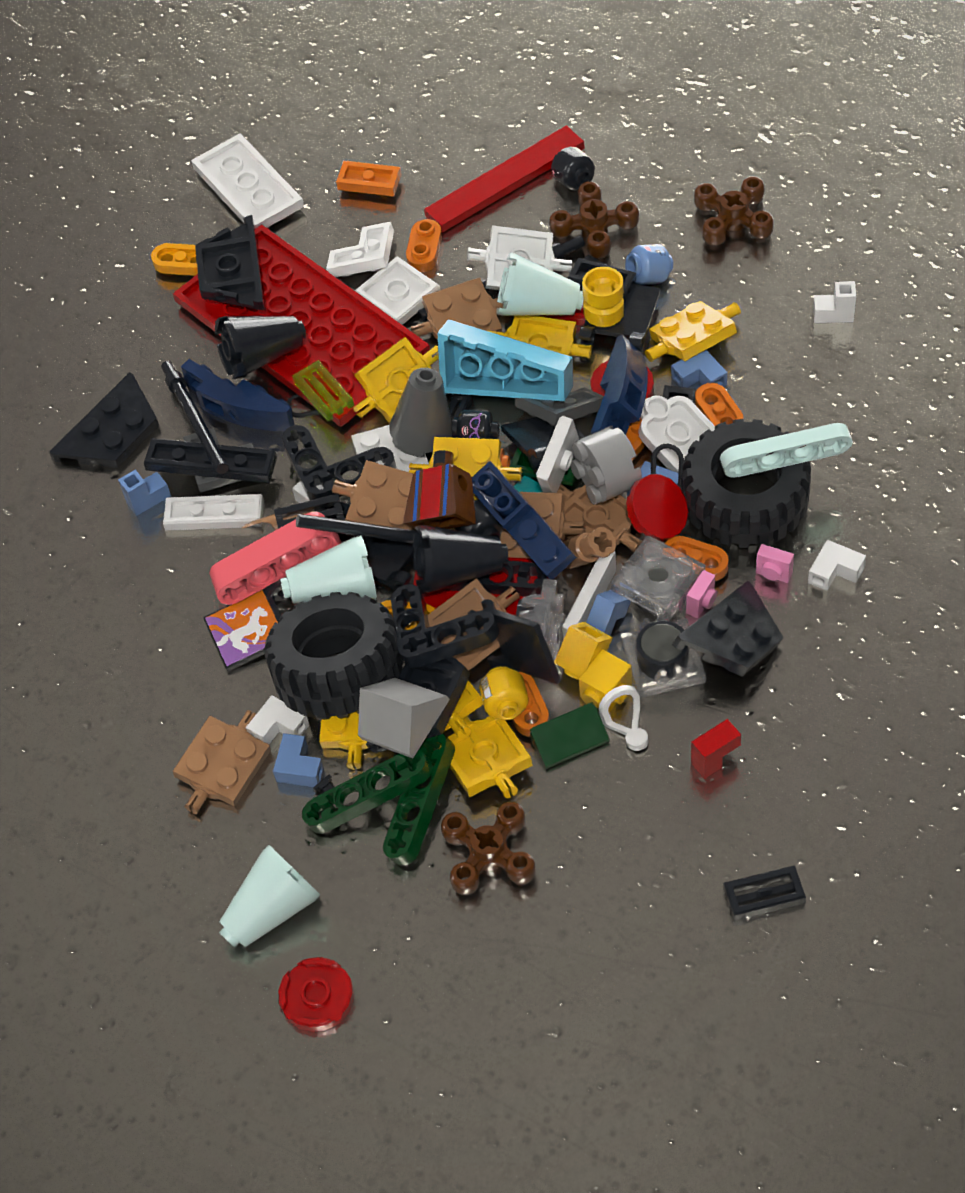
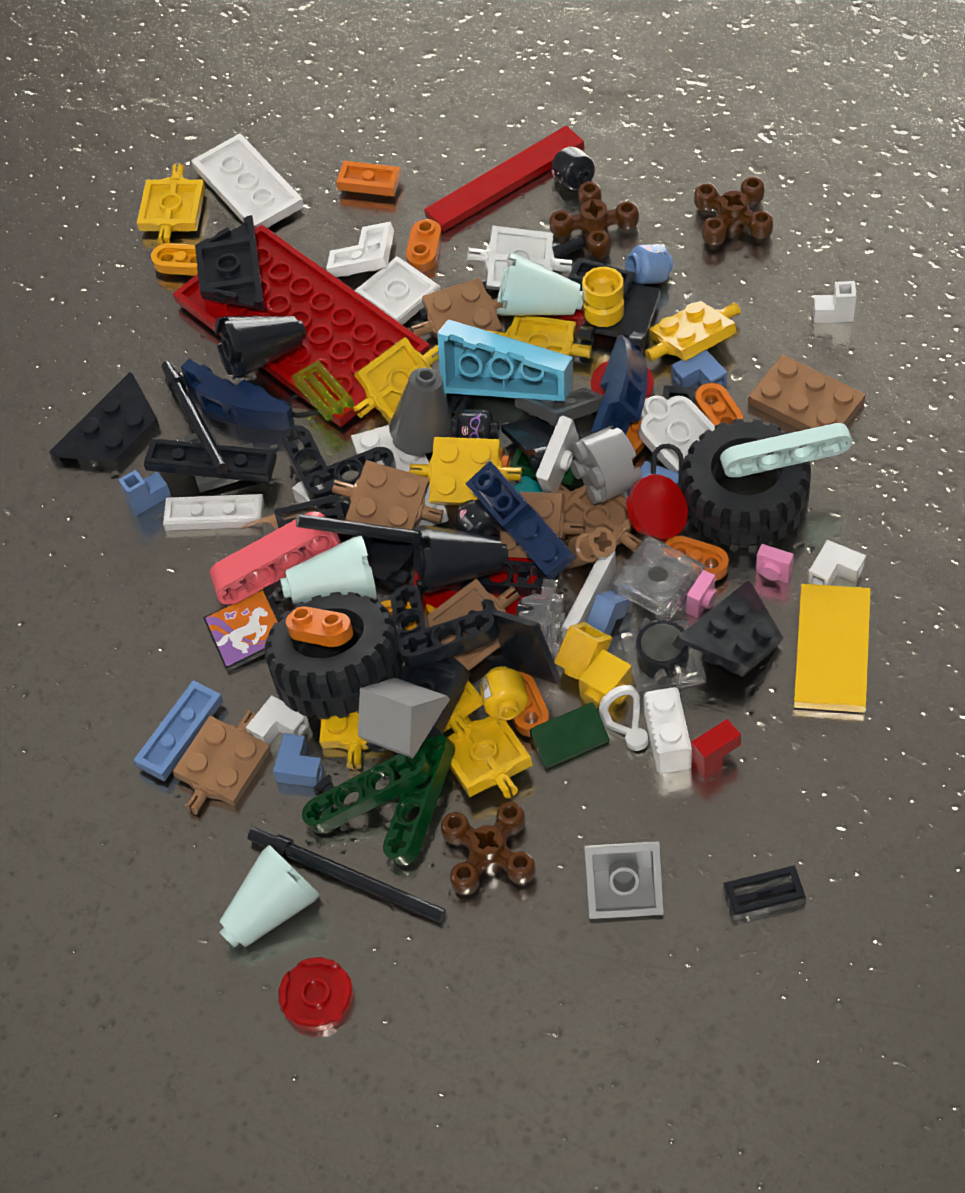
(171, 204): none -> yellow plate
(178, 730): none -> medium blue plate
(286, 848): none -> black bar
(319, 626): none -> orange plate
(440, 495): reddish brown torso -> none
(624, 880): none -> light grey slope
(667, 730): none -> white brick
(805, 396): none -> medium nougat plate
(832, 648): none -> yellow tile

